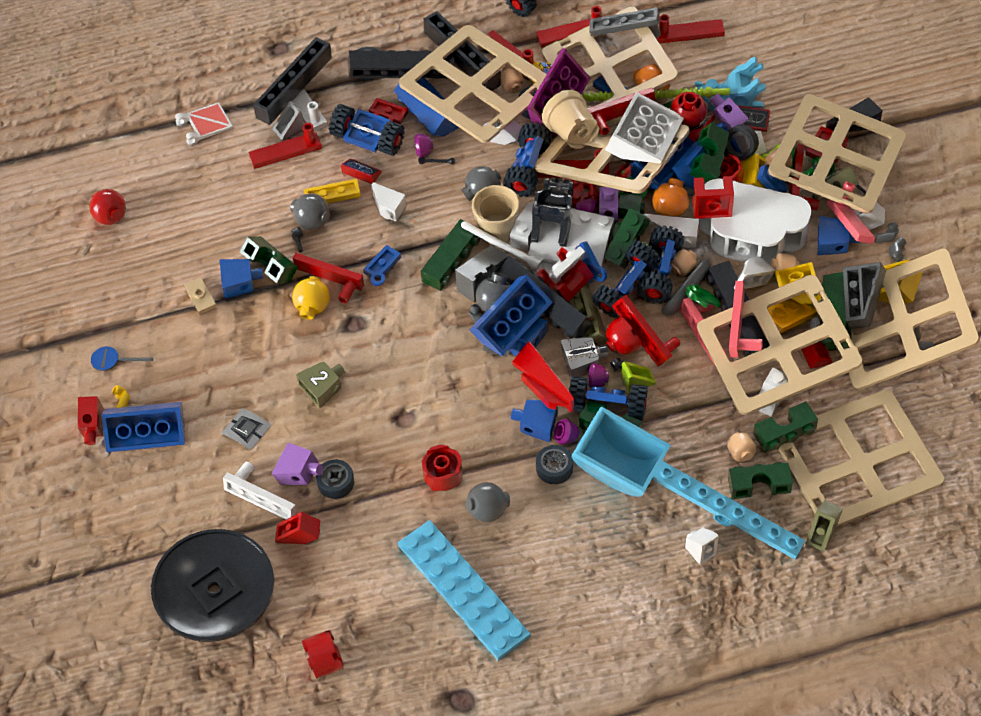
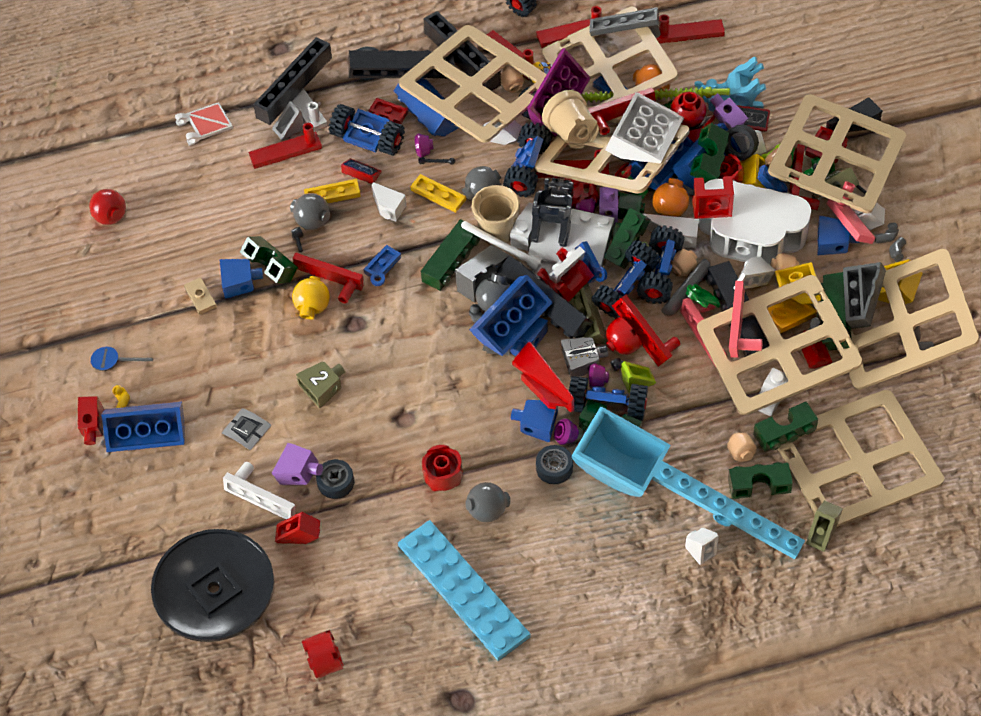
(438, 193): none -> yellow plate

